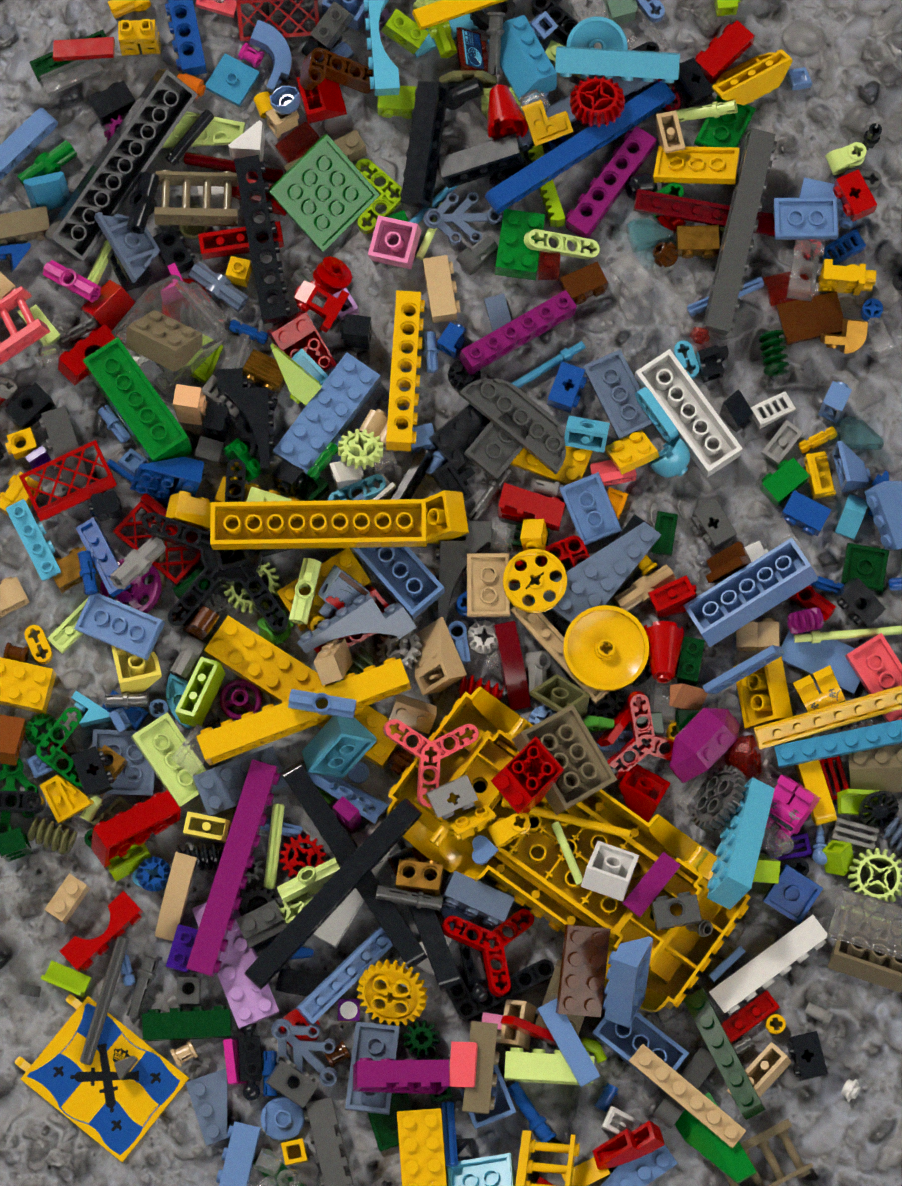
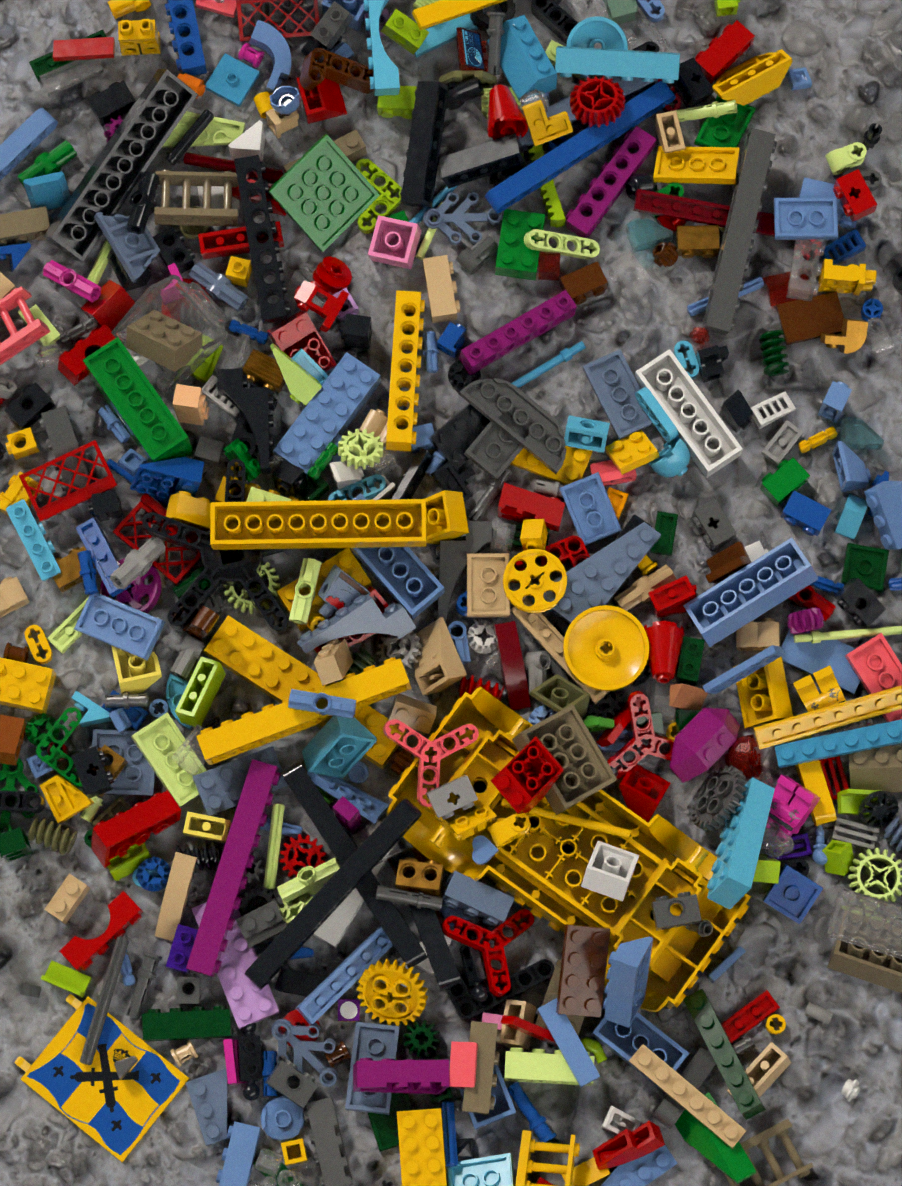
(38, 457): plate -> none
(217, 421): black brick -> none
(239, 692): magenta piece -> none
(268, 635): bright green piece -> none
(297, 142): clear red plate -> none
(443, 39): lime piece -> none
(497, 311): sand blue tile -> none
(540, 28): medium blue brick -> none
(567, 375): blue brick -> none
(567, 853): yellowish green bar -> none
(606, 1097): blue pin -> none
(651, 884): magenta tile -> none
(767, 965): white brick -> none
(810, 1043): black brick -> none
(820, 476): yellow hinge -> none

